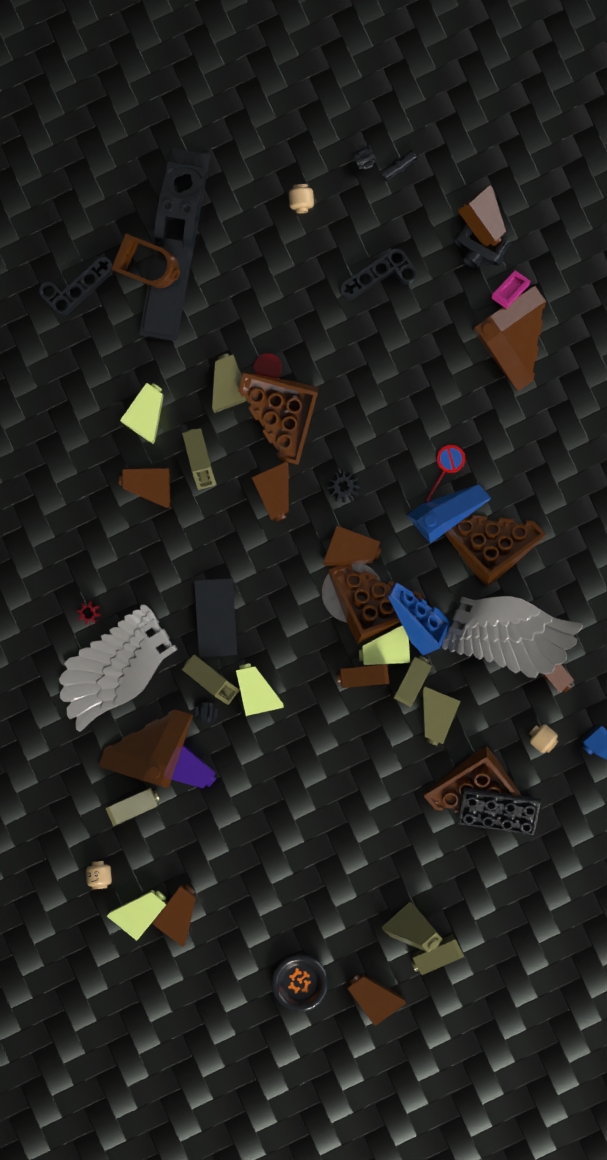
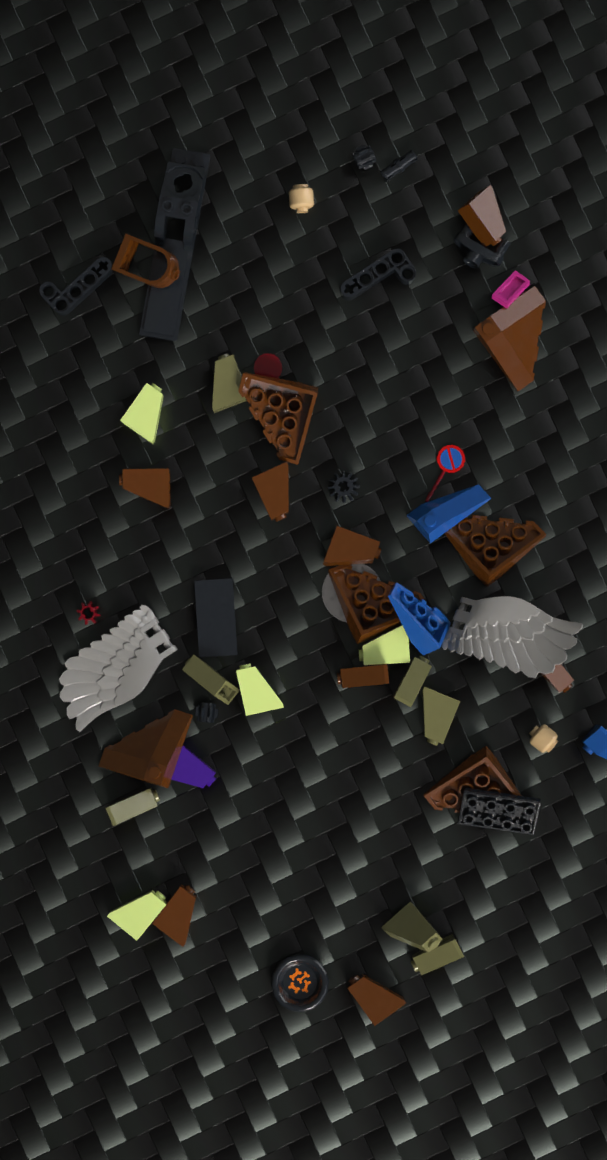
(98, 875): tan head -> none
(199, 458): olive slope -> none

